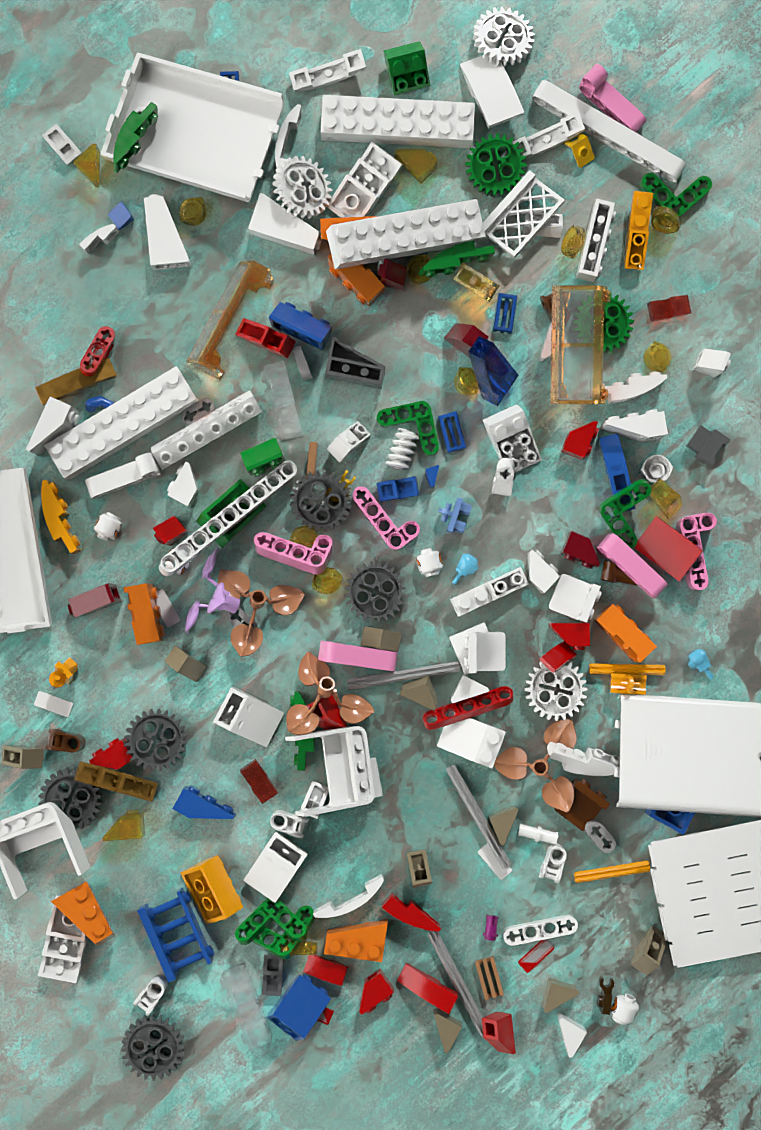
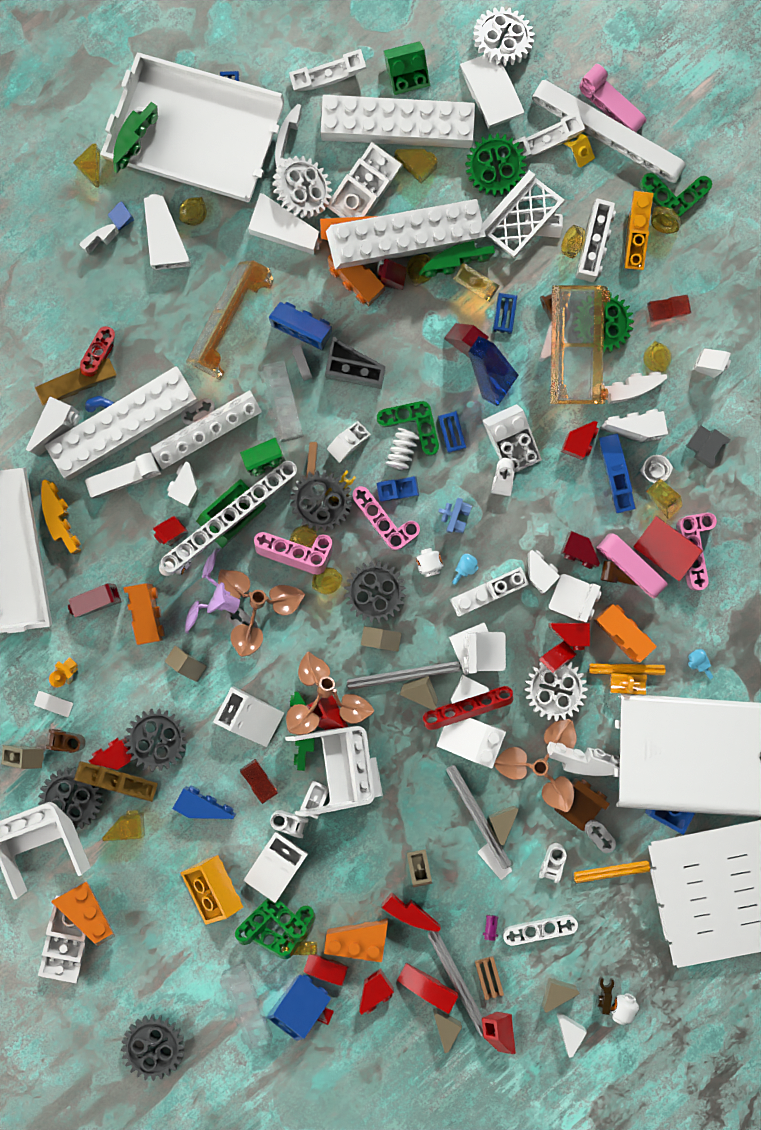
(61, 144): white slope -> none
(108, 526): white head -> none
(150, 996): white piece -> none
(164, 949): blue fence -> none
(168, 612): white sticker -> none
(265, 337): red slope -> none
(272, 975): dark grey slope -> none
(328, 909): white slope -> none
(357, 656): bright pink beam -> none
(431, 474): blue slope -> none
(465, 381): clear yellow hat -> none
(536, 955): sticker -> none
(538, 834): white pin -> none
(618, 508): green beam -> none
(649, 951): dark tan slope -> none

